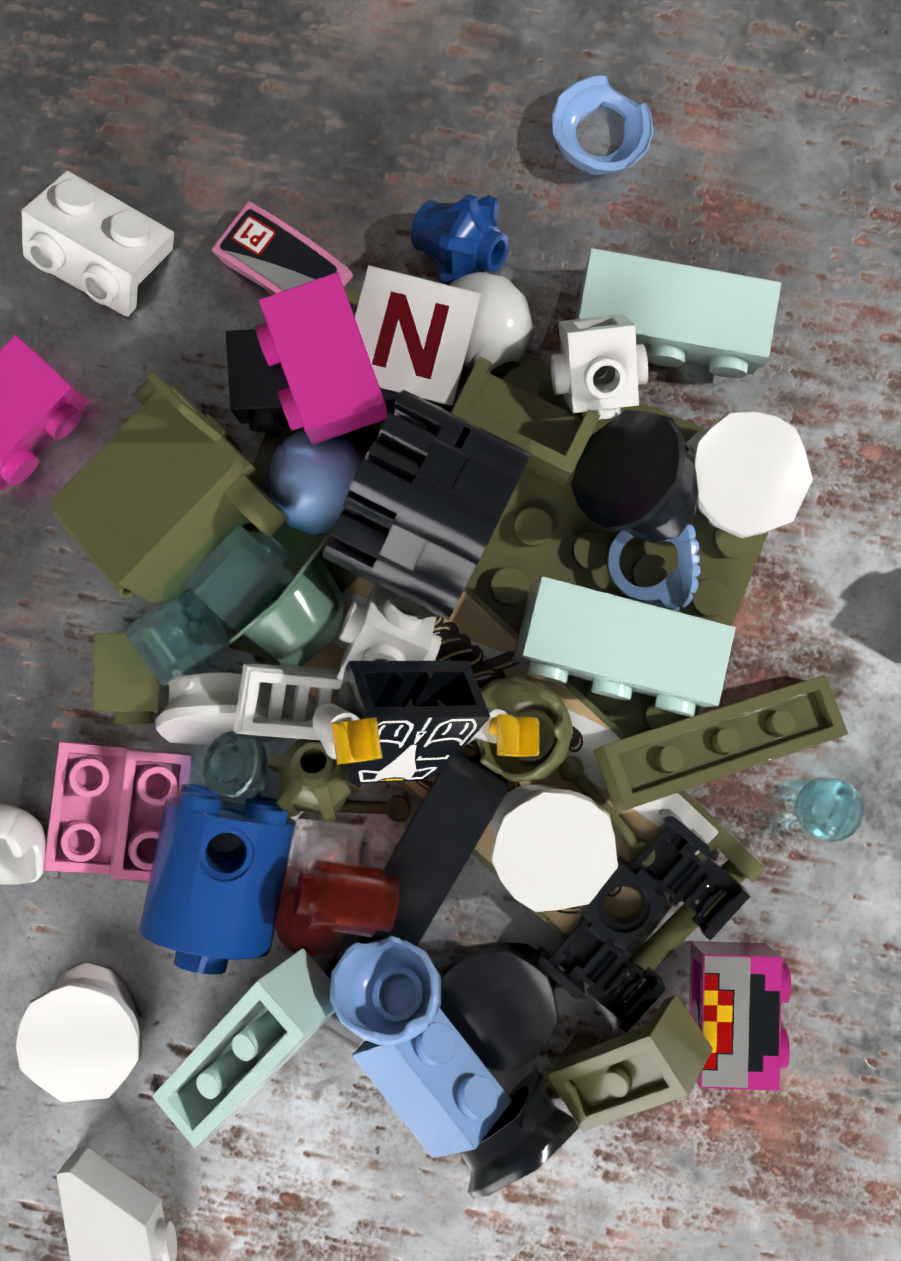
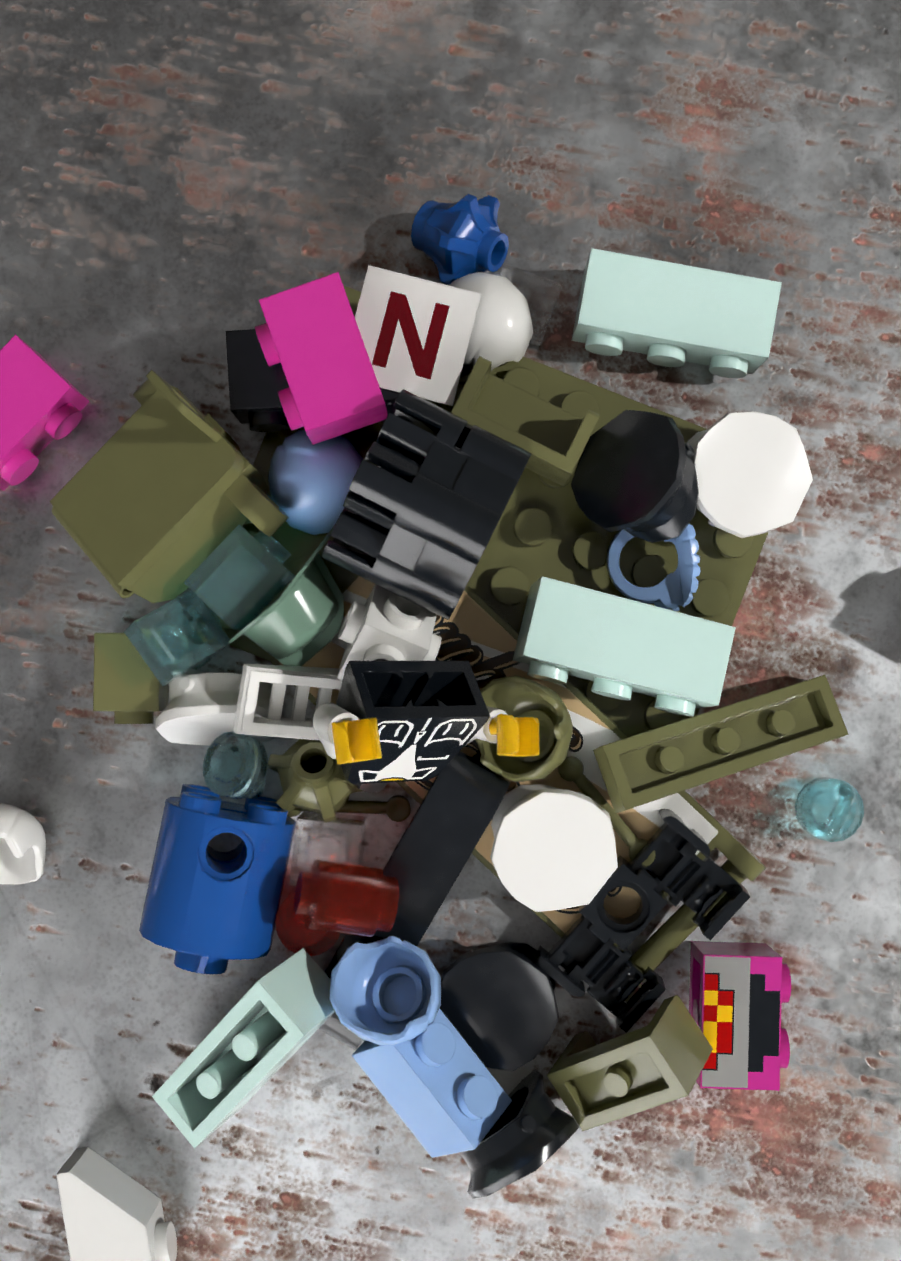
(81, 1035): white hat -> none
(93, 241): white bracket -> none
(110, 807): bright pink slope -> none
(274, 252): slope -> none
(585, 98): light blue piece -> none
(594, 344): white brick -> none

